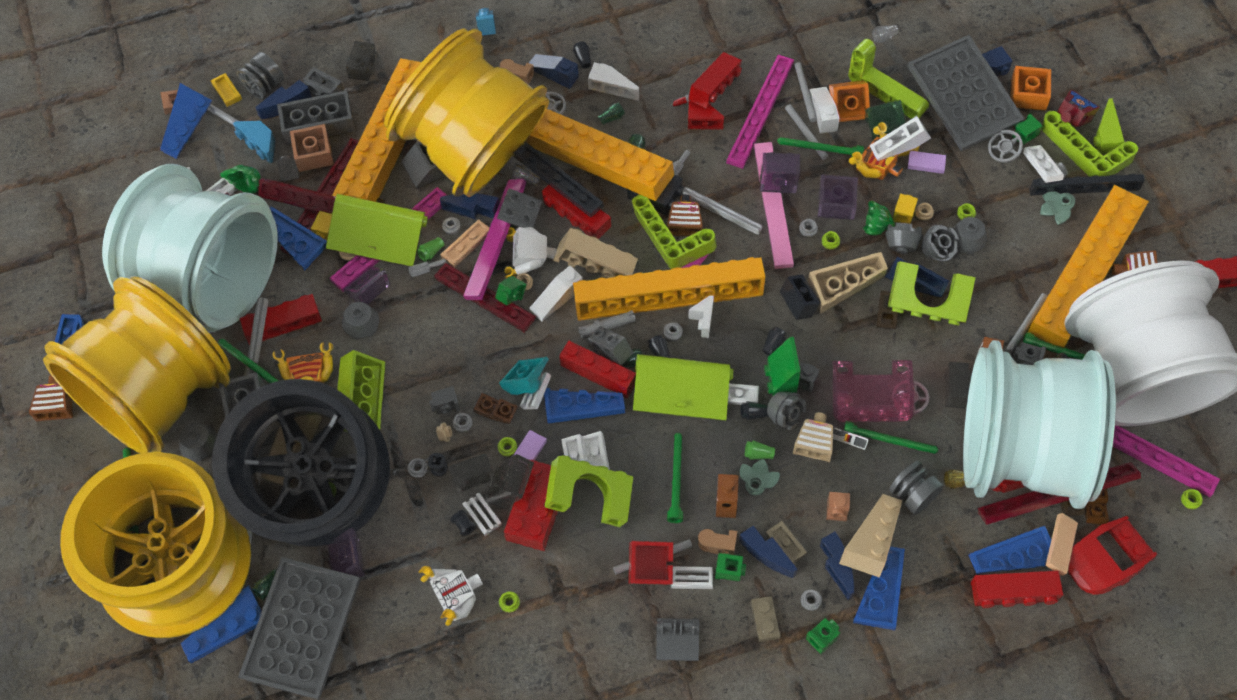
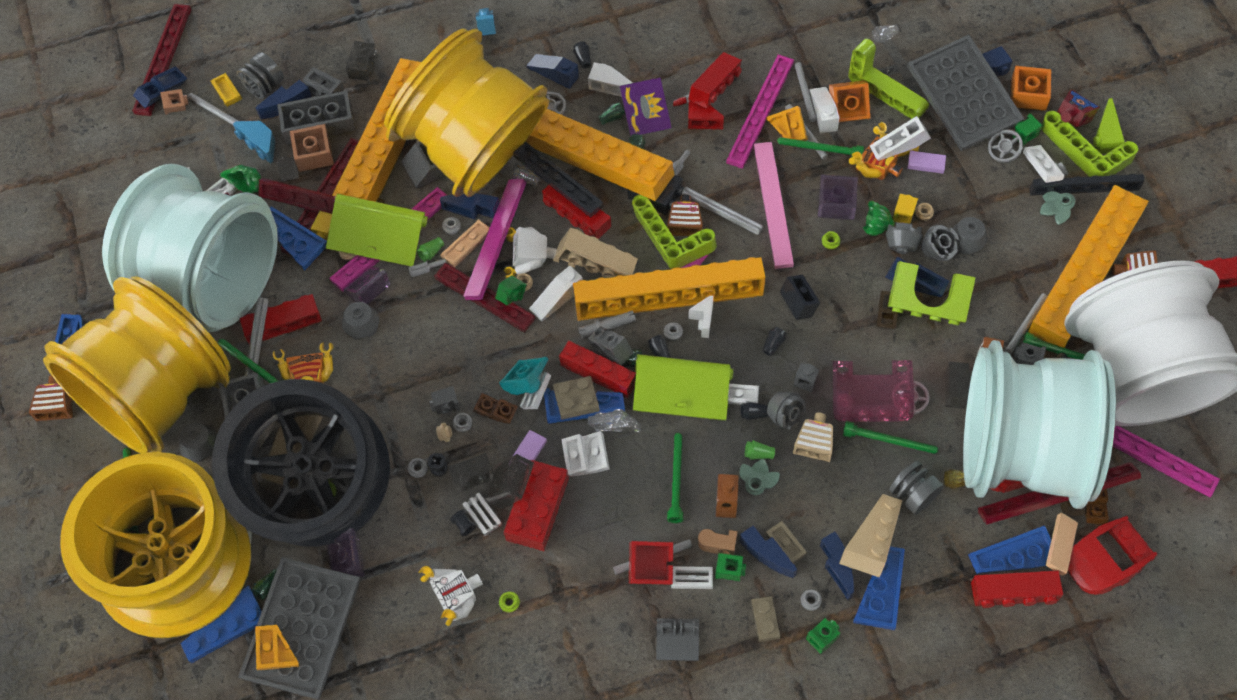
(165, 49): none -> dark red tile
(166, 81): none -> dark blue slope
(184, 118): blue wing -> none
(273, 649): none -> light orange wing
(363, 382): lime slope -> none
(507, 441): lime plate -> none
(519, 209): dark grey hinge -> none
(523, 72): medium nougat leg -> none
(576, 397): none -> dark tan plate
(613, 421): none -> clear wing
(614, 486): lime arch -> none
(645, 106): none -> dark purple sticker
(779, 172): clear purple brick -> none
(783, 369): green slope -> none
(789, 123): none -> light orange wing
(808, 223): light grey plate -> none
(838, 506): nougat brick -> none
(846, 279): tan wedge -> none
(850, 438): sticker -> none
(888, 113): clear green slope -> none
(968, 208): lime plate -> none
(1195, 495): lime plate -> none

